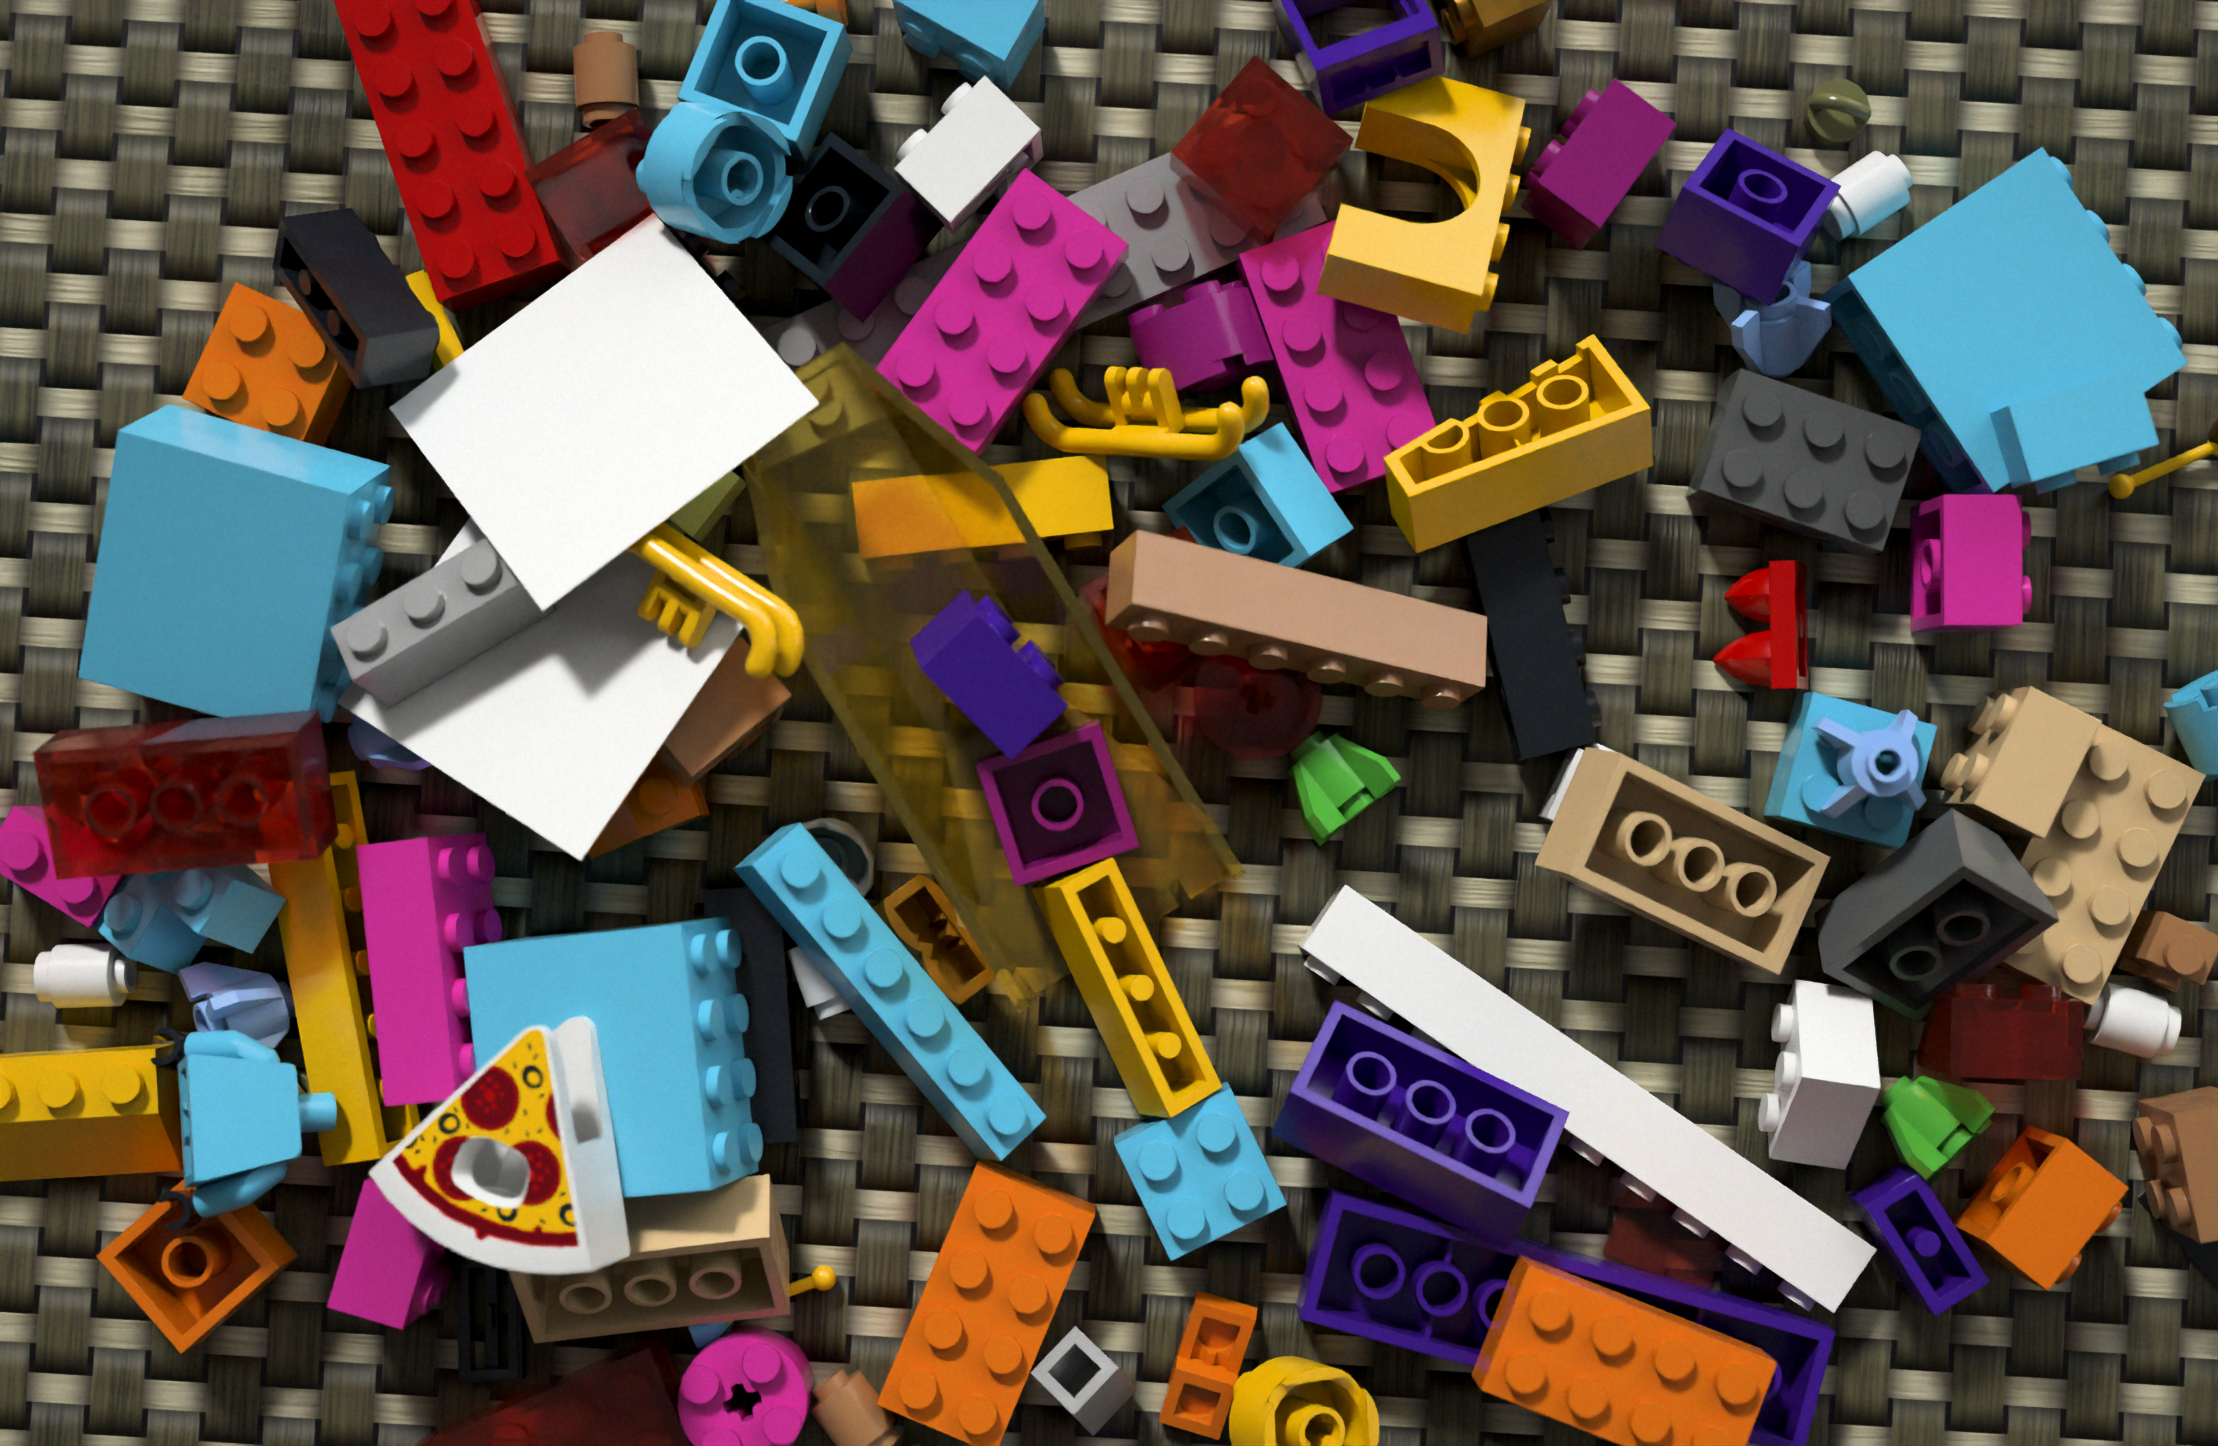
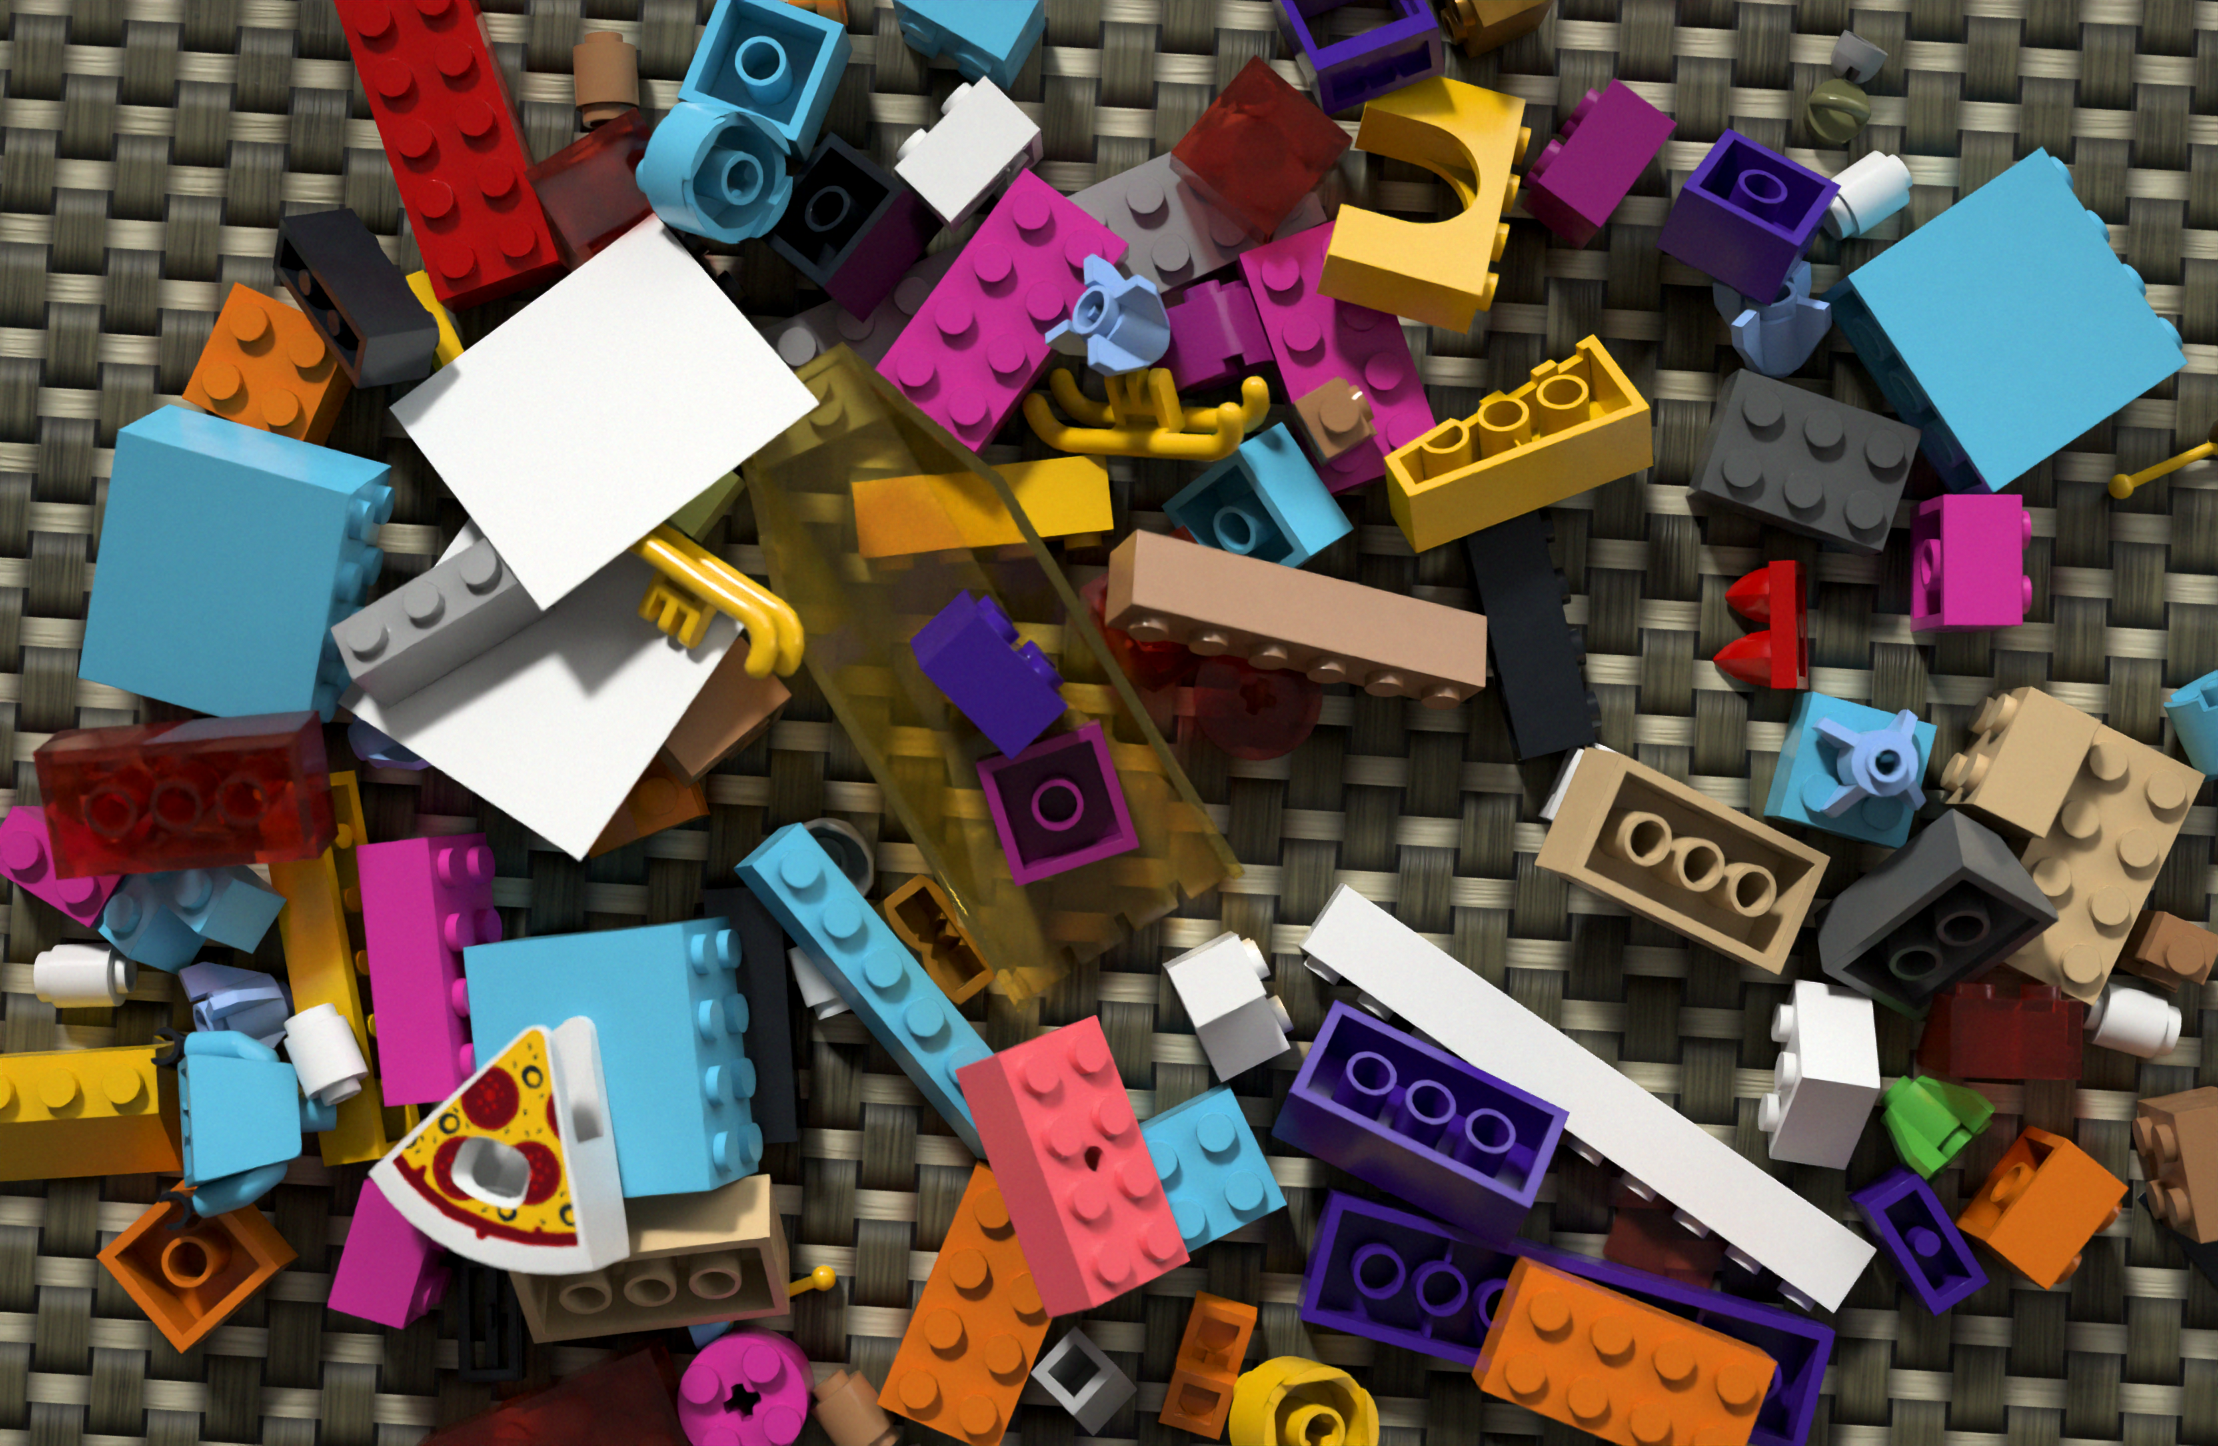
(325, 1054): none -> white brick
(1072, 1167): none -> coral brick
(1114, 322): none -> light blue brick
(1127, 988): yellow brick -> none
(1229, 1004): none -> white brick
(1333, 419): none -> medium nougat brick
(1337, 782): bright green brick -> none
(1859, 54): none -> light grey hinge
(2073, 429): medium azure brick -> none

